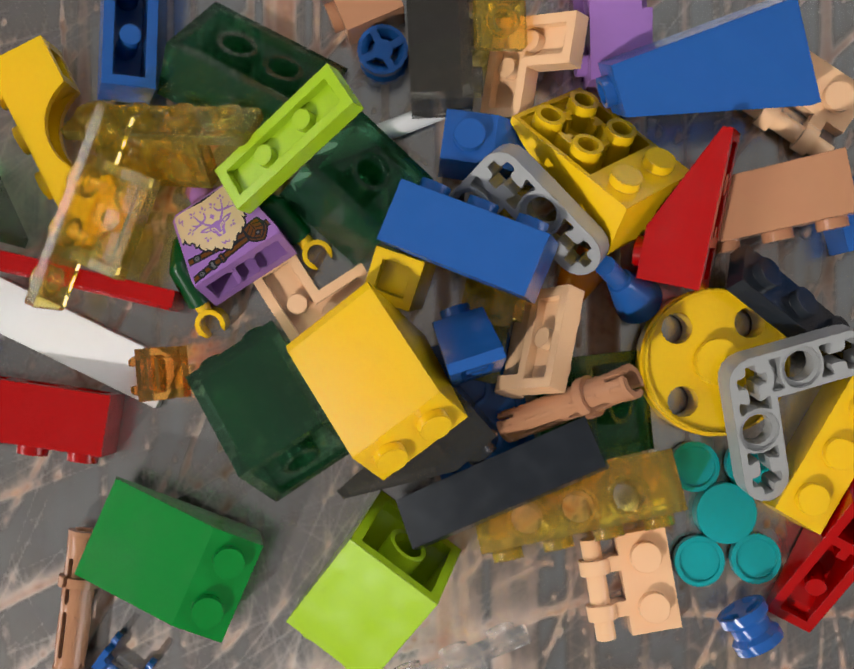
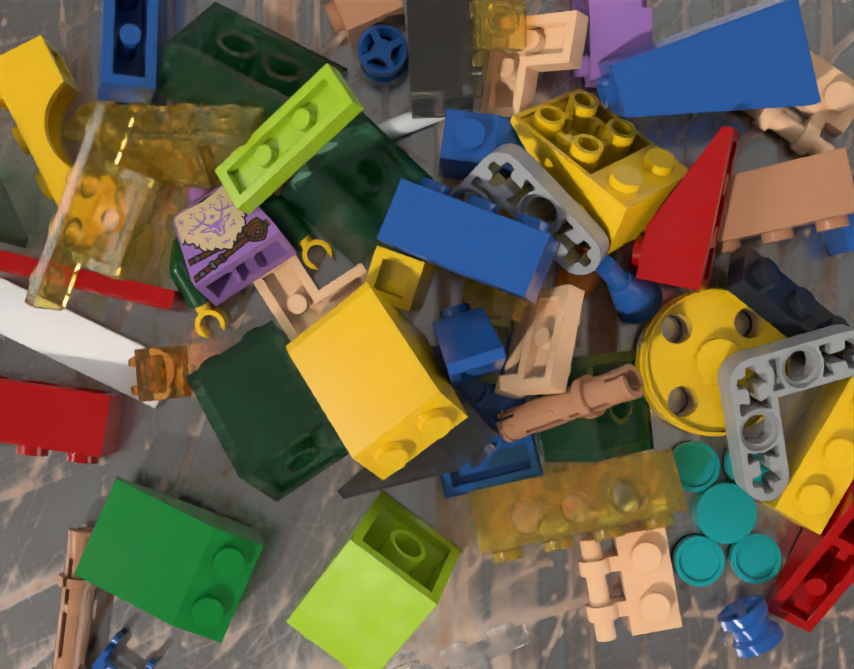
(502, 483): black tile -> none

